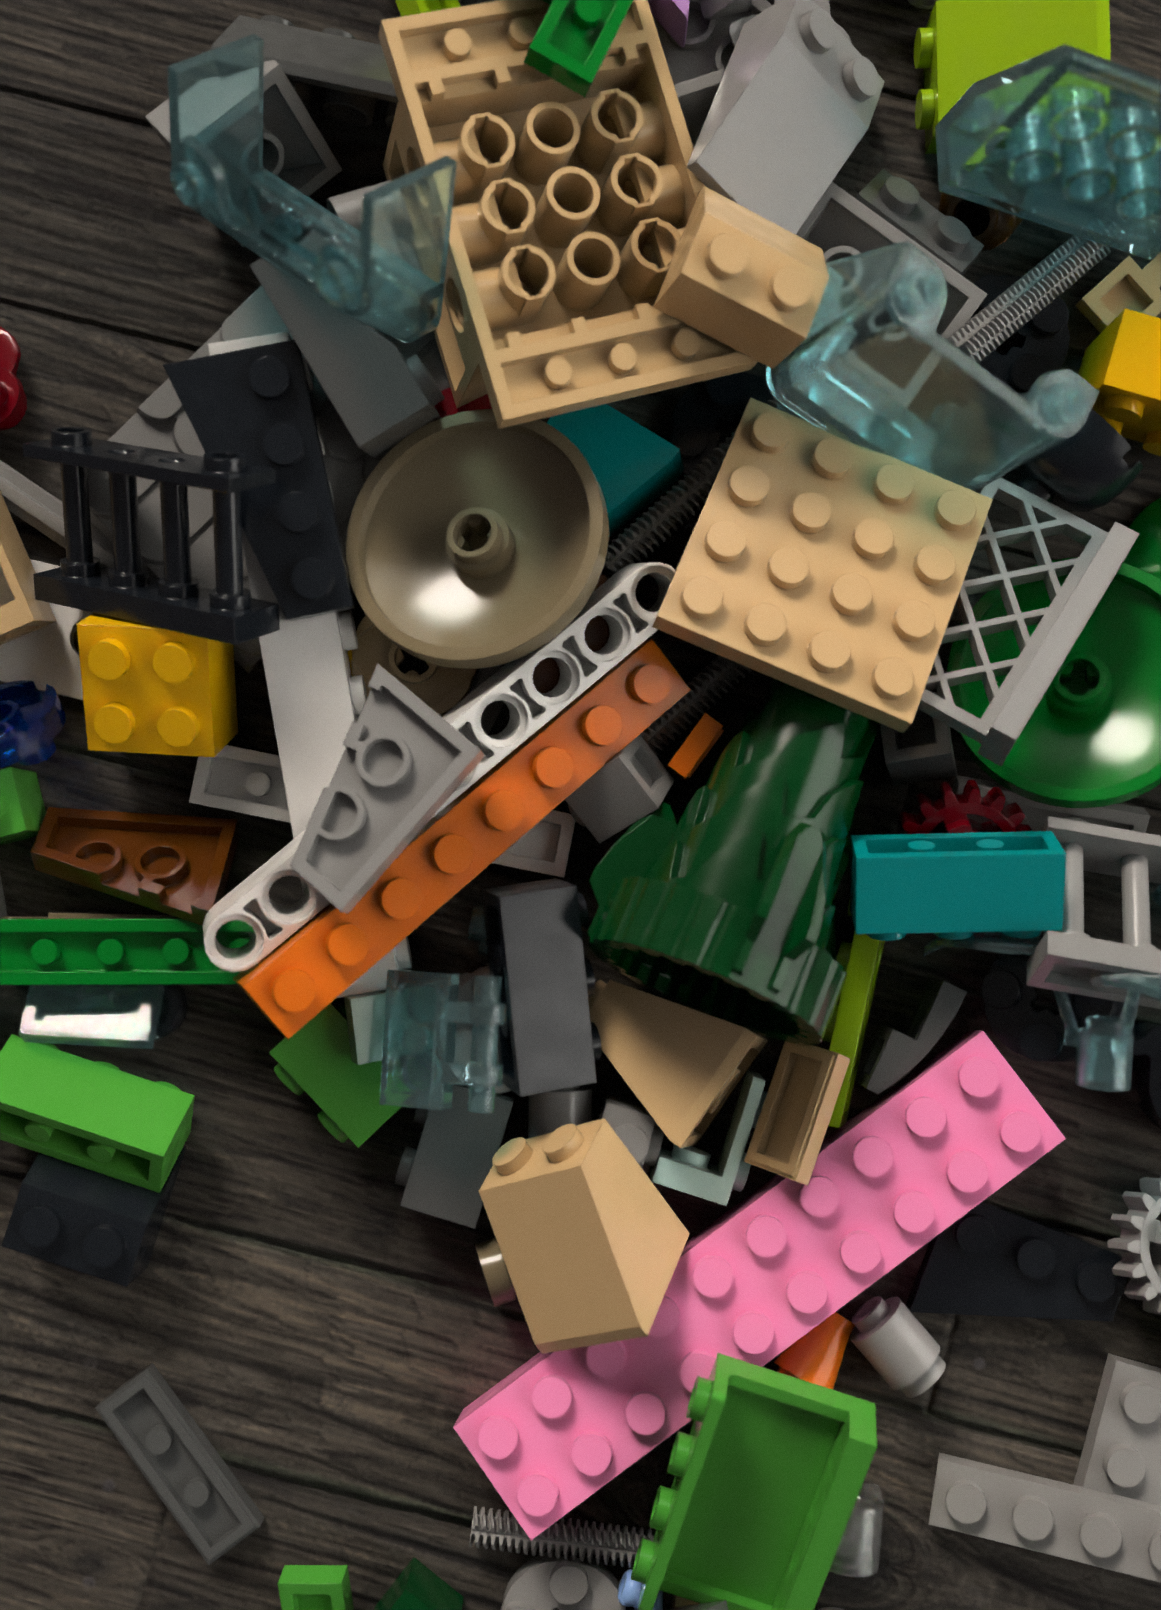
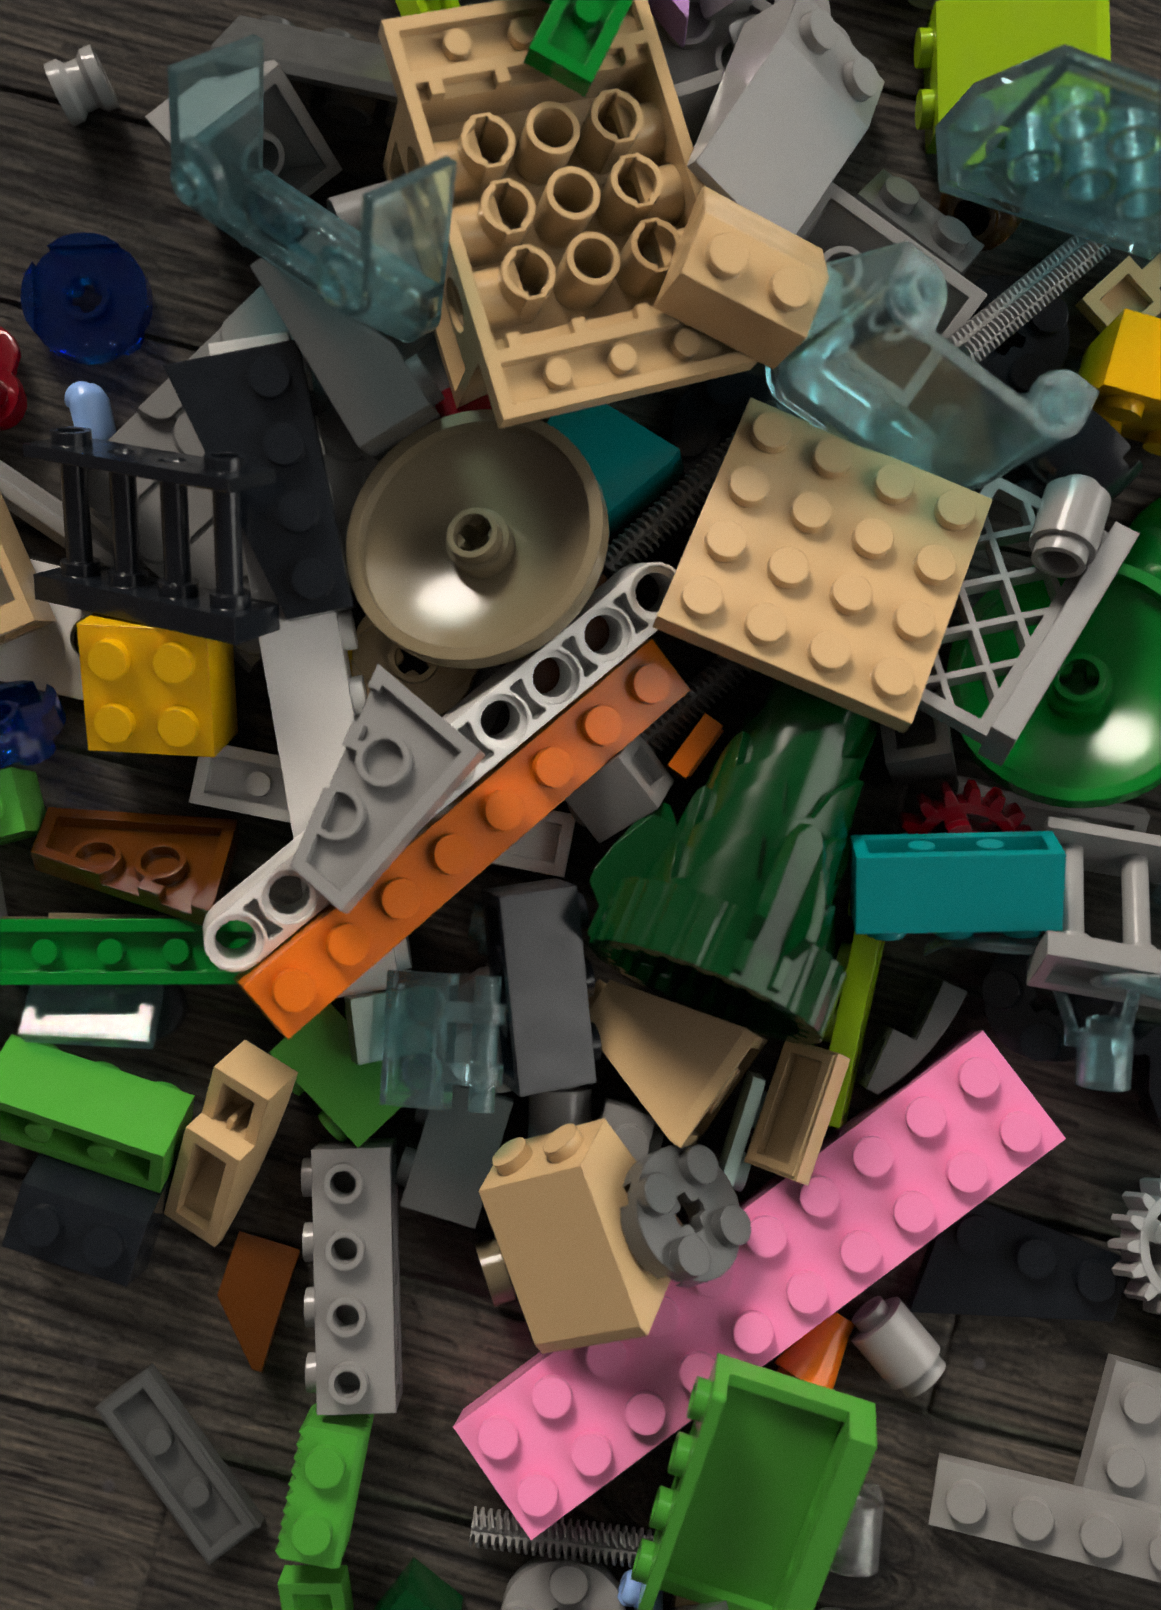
(81, 85): none -> light grey wheel
(90, 409): none -> light blue arm
(114, 325): none -> clear blue plate
(228, 1140): none -> tan slope
(256, 1292): none -> reddish brown slope
(324, 1488): none -> bright green brick
(355, 1277): none -> light grey brick
(716, 1220): none -> dark grey plate
(1069, 525): none -> light grey brick

